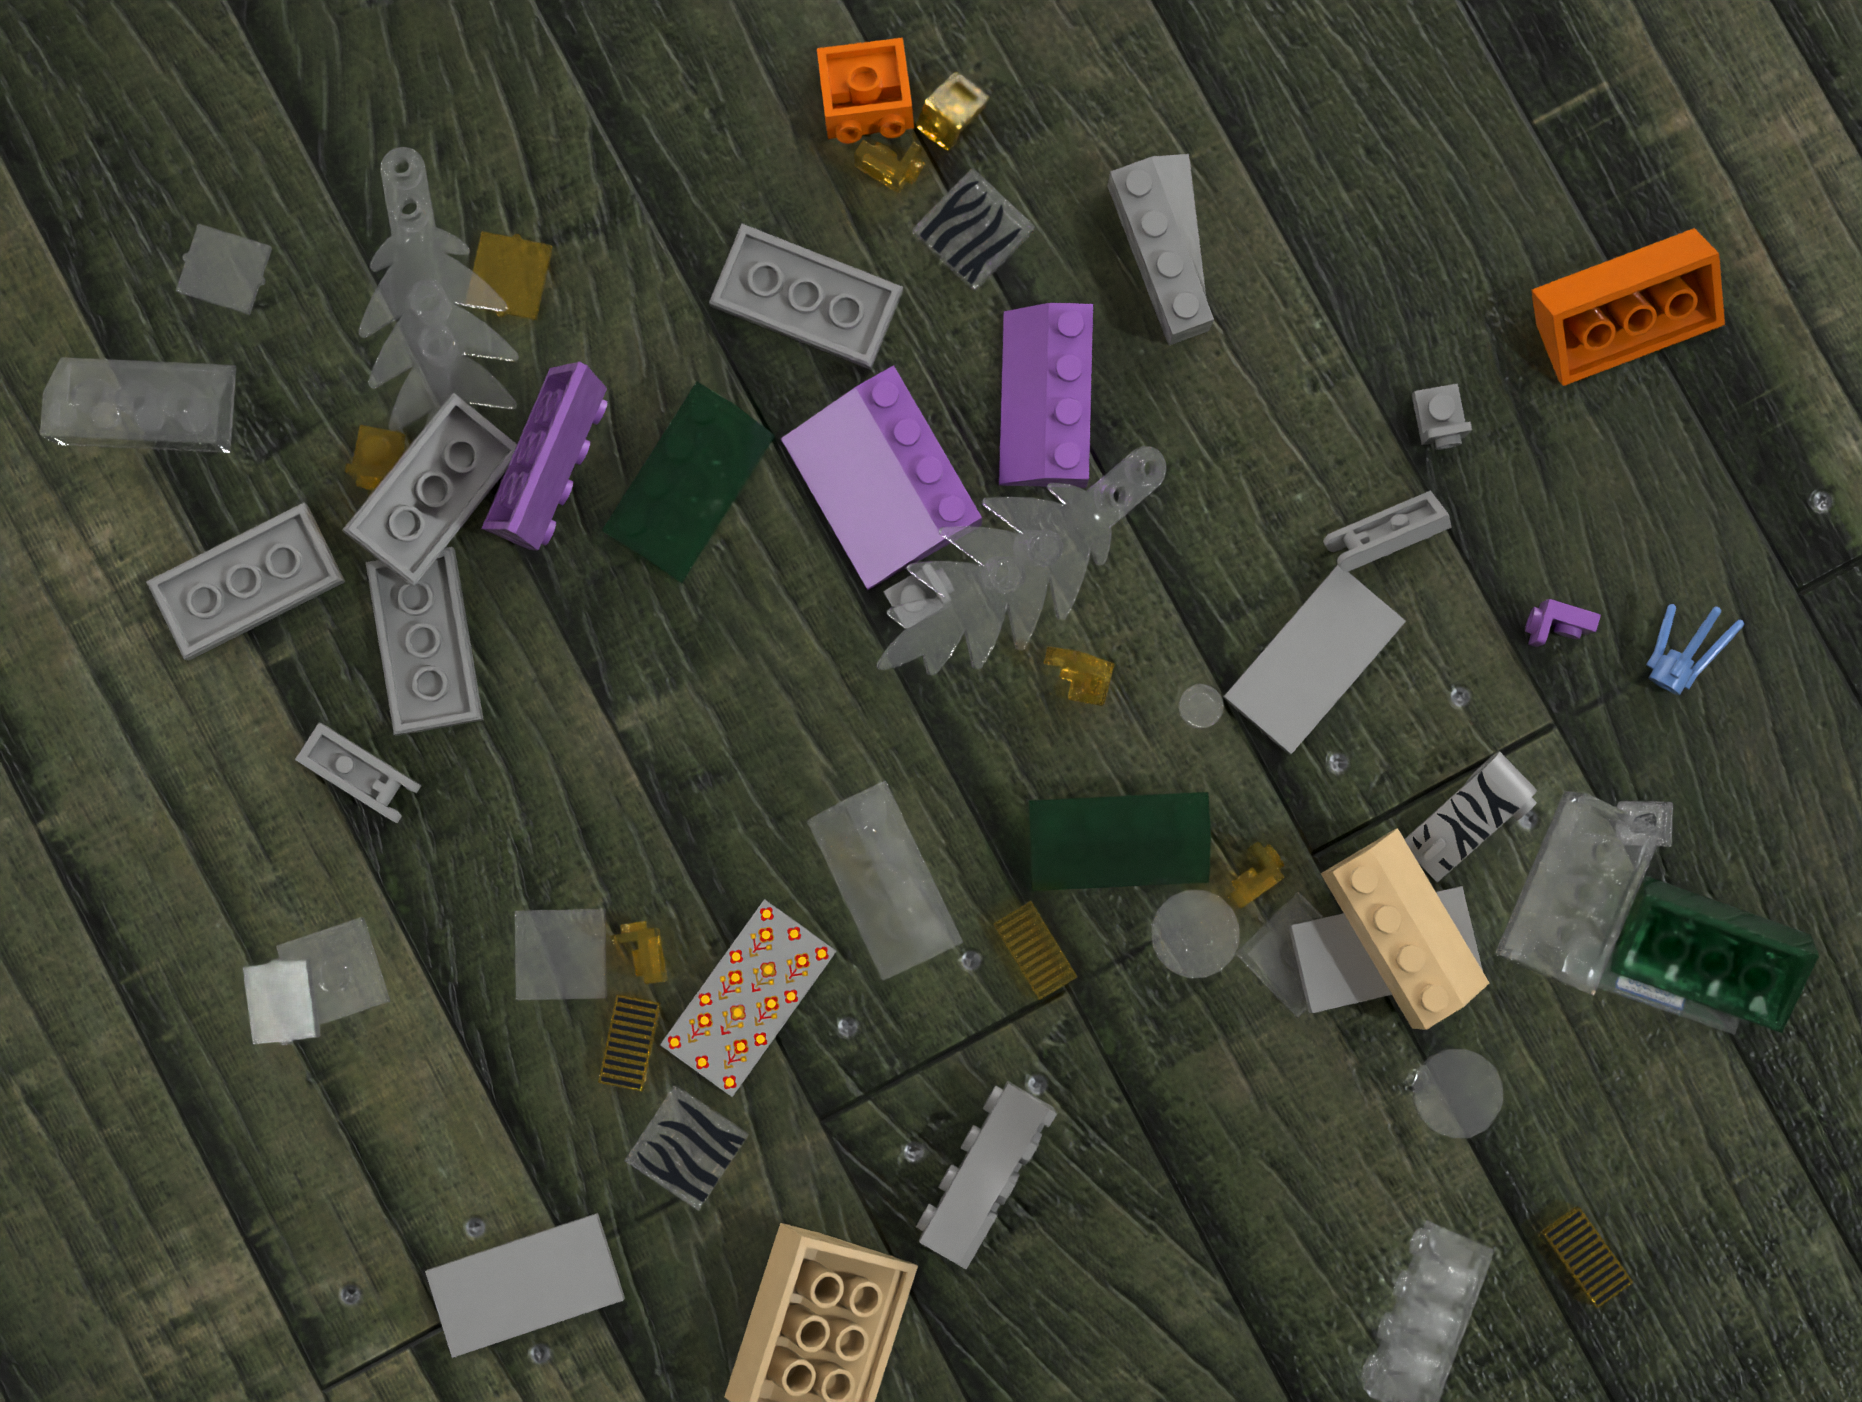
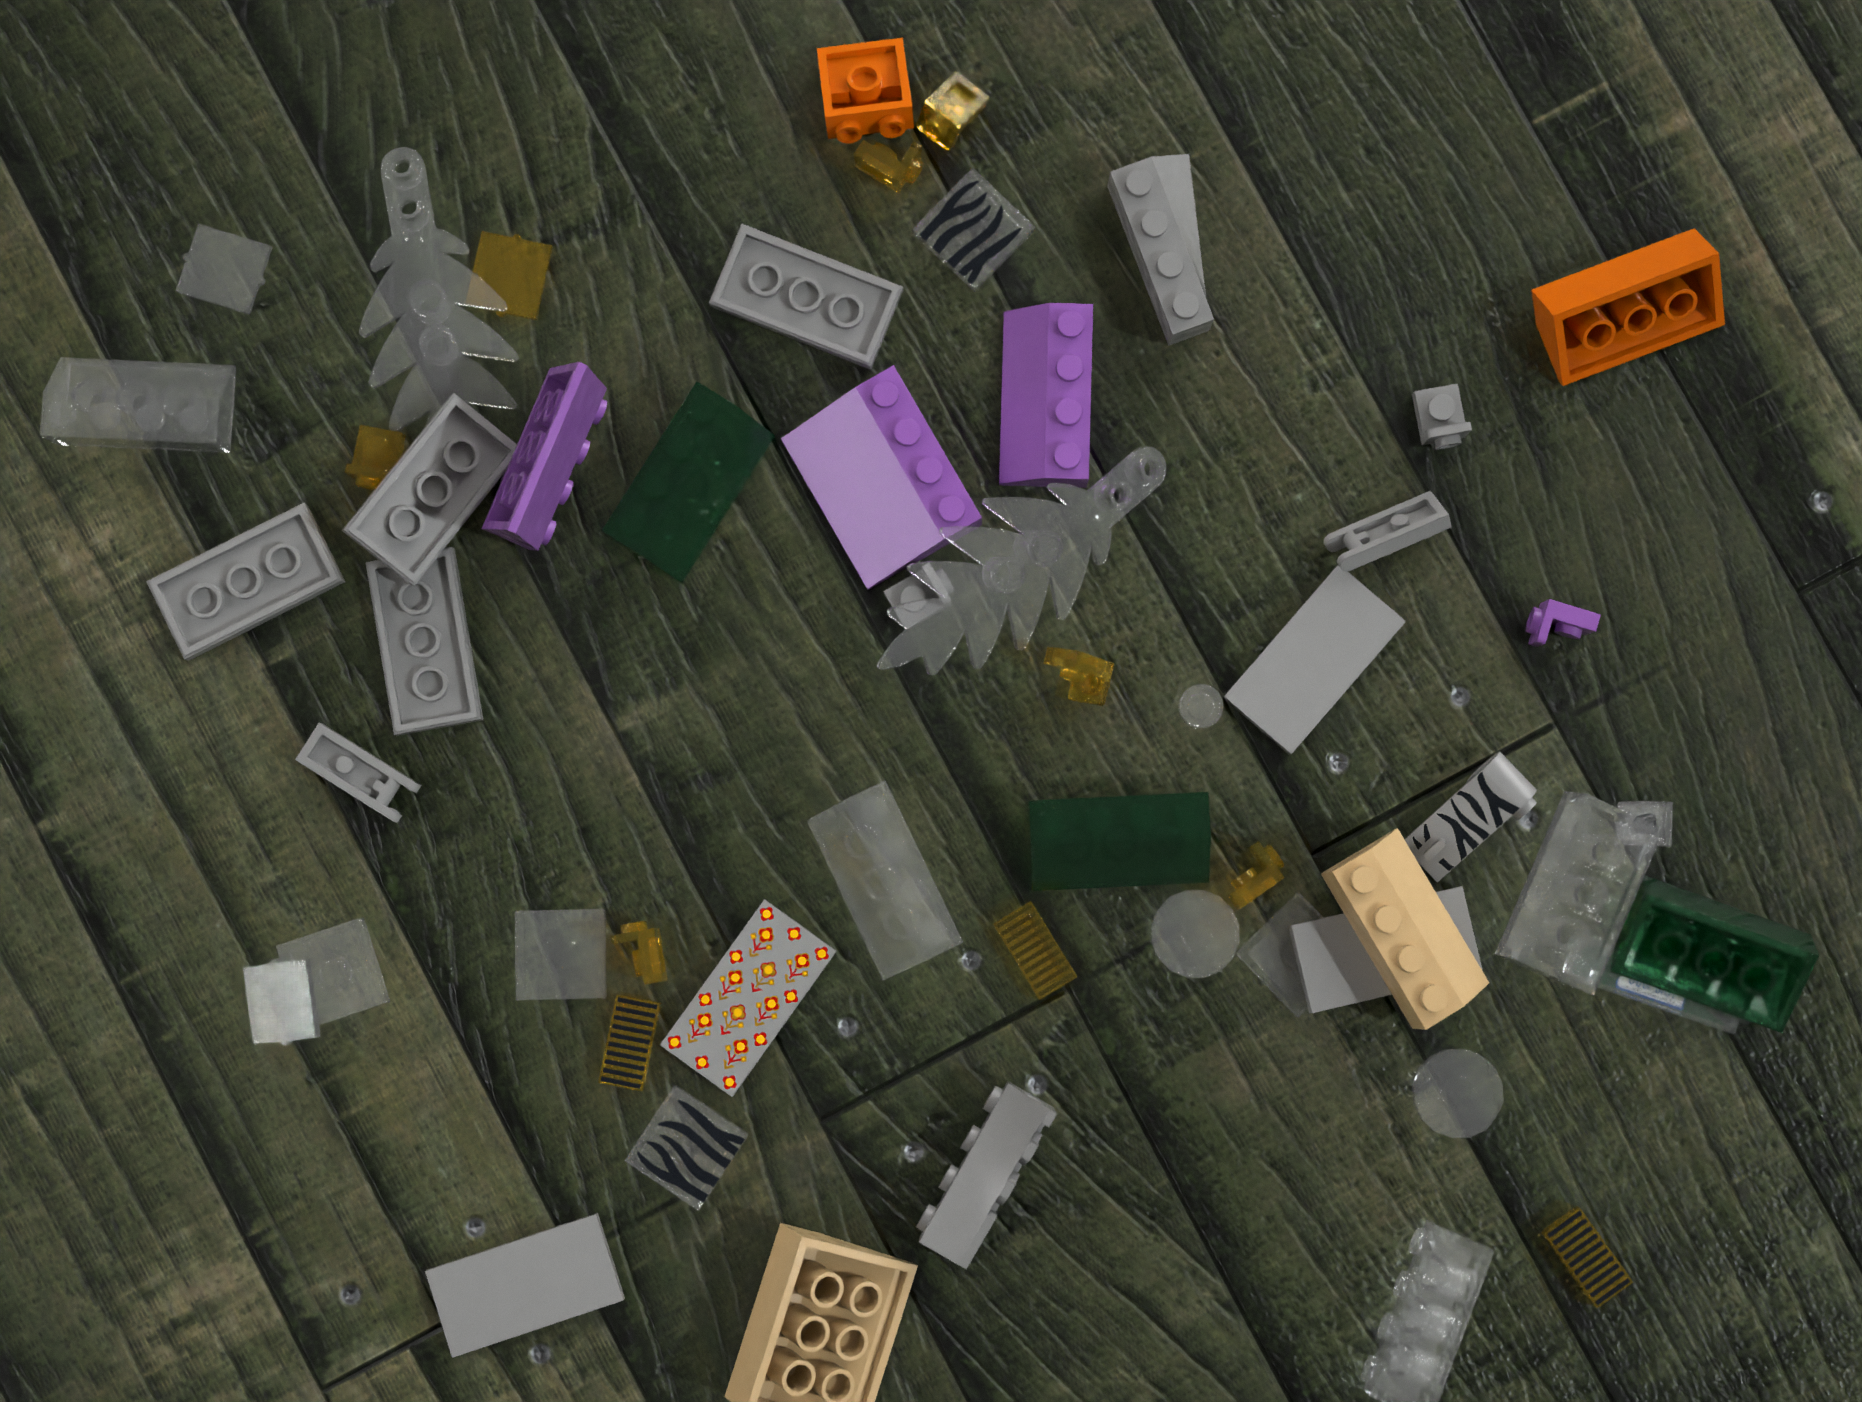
(1674, 670): medium blue plant -> none

